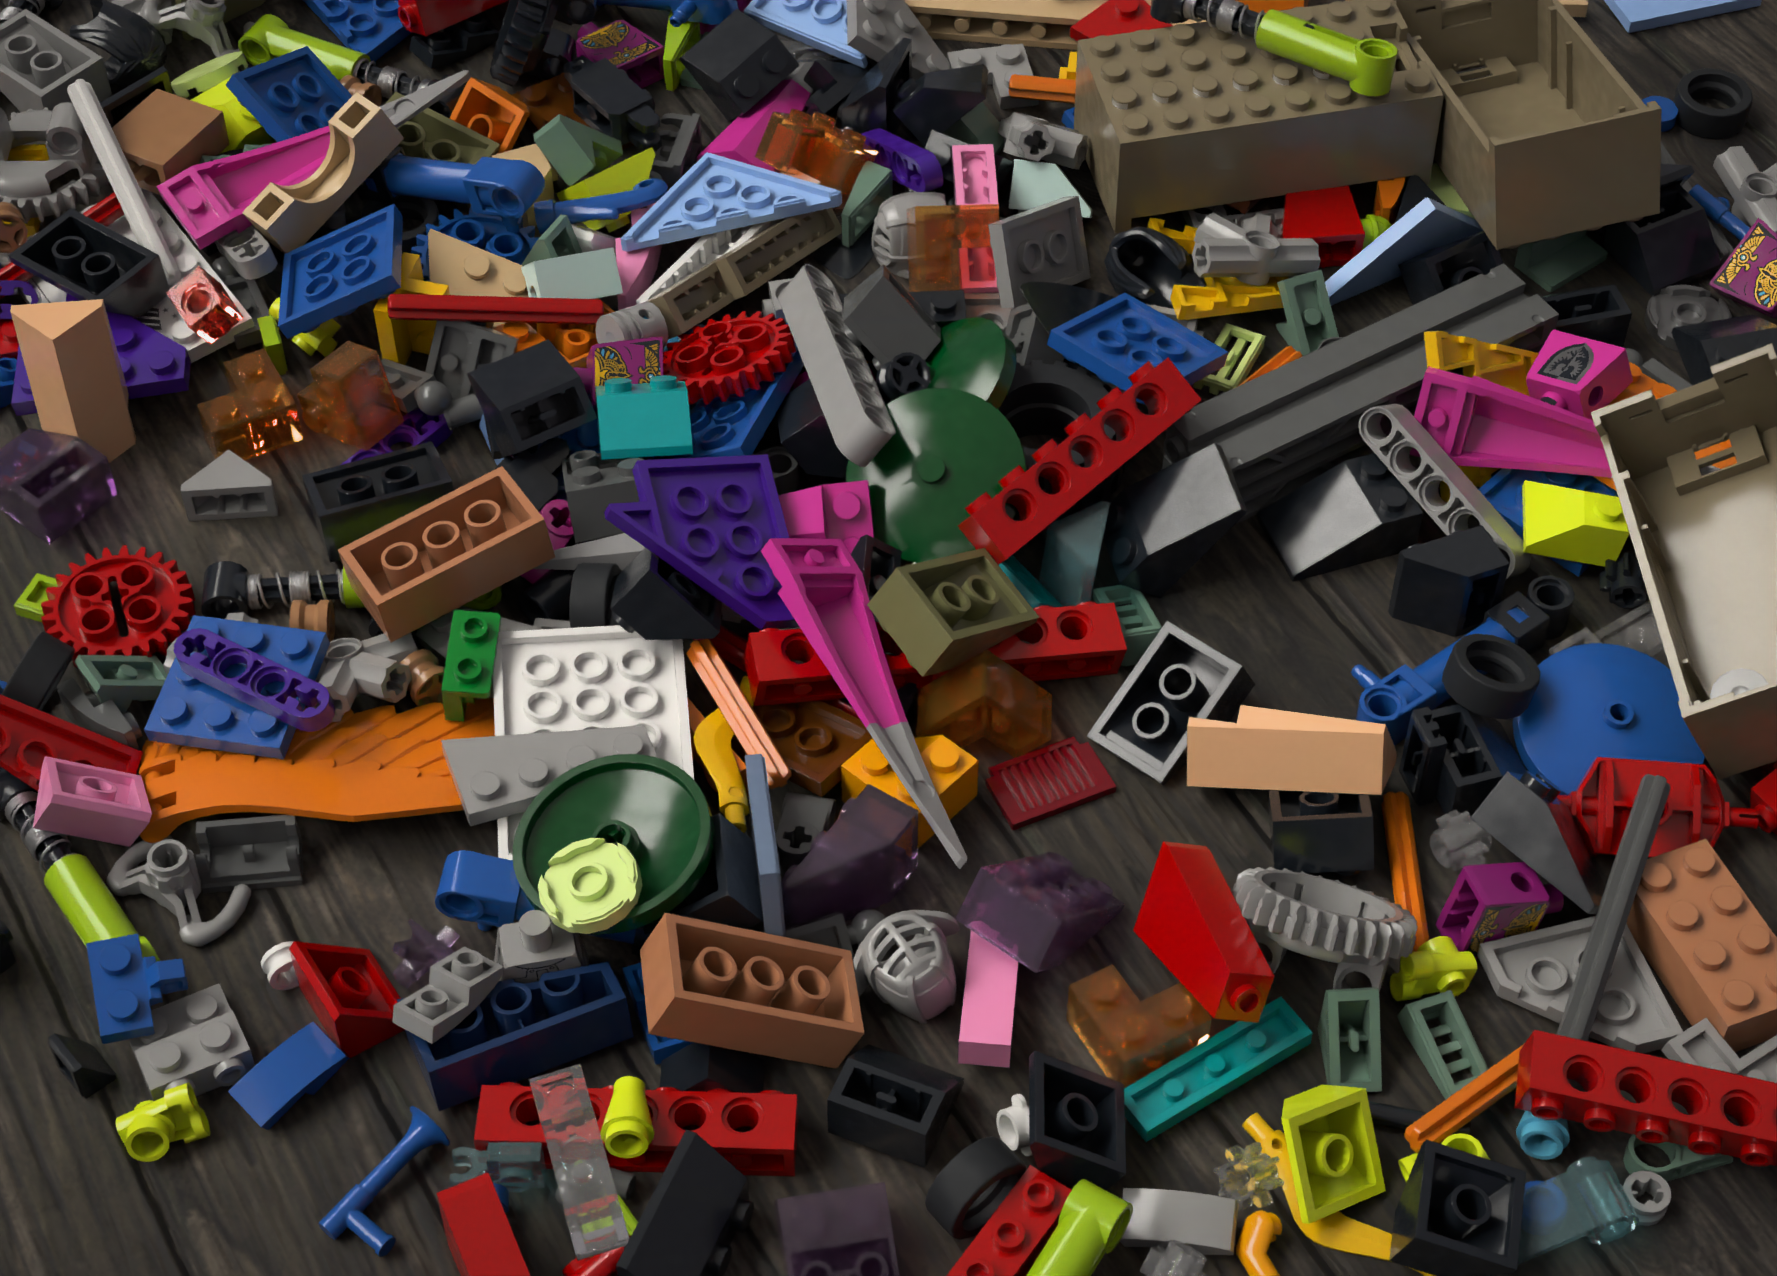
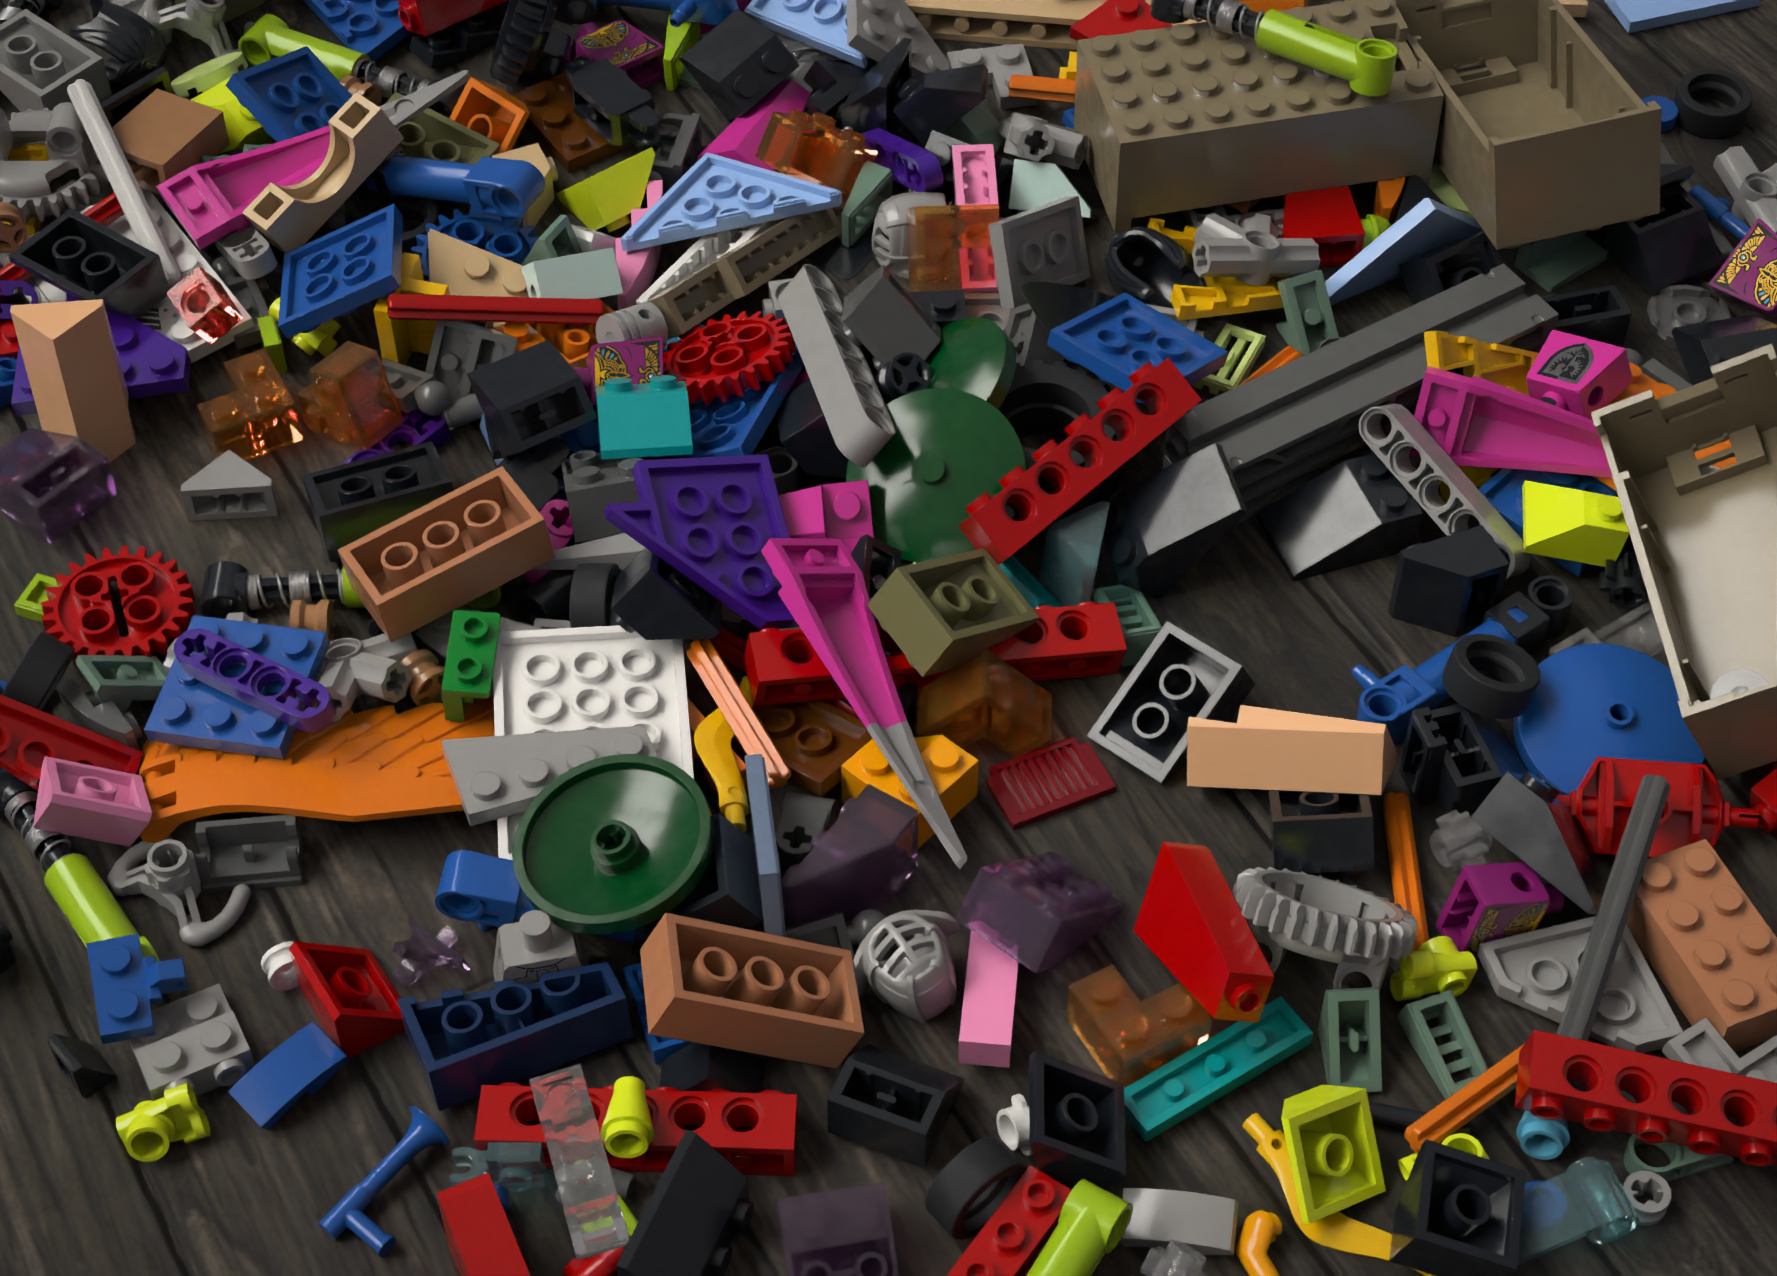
(453, 992): light grey slope -> none
(576, 148): sand green slope -> none
(590, 886): yellowish green tile -> none
(600, 207): blue plant -> none
(1234, 1178): clear gear -> none

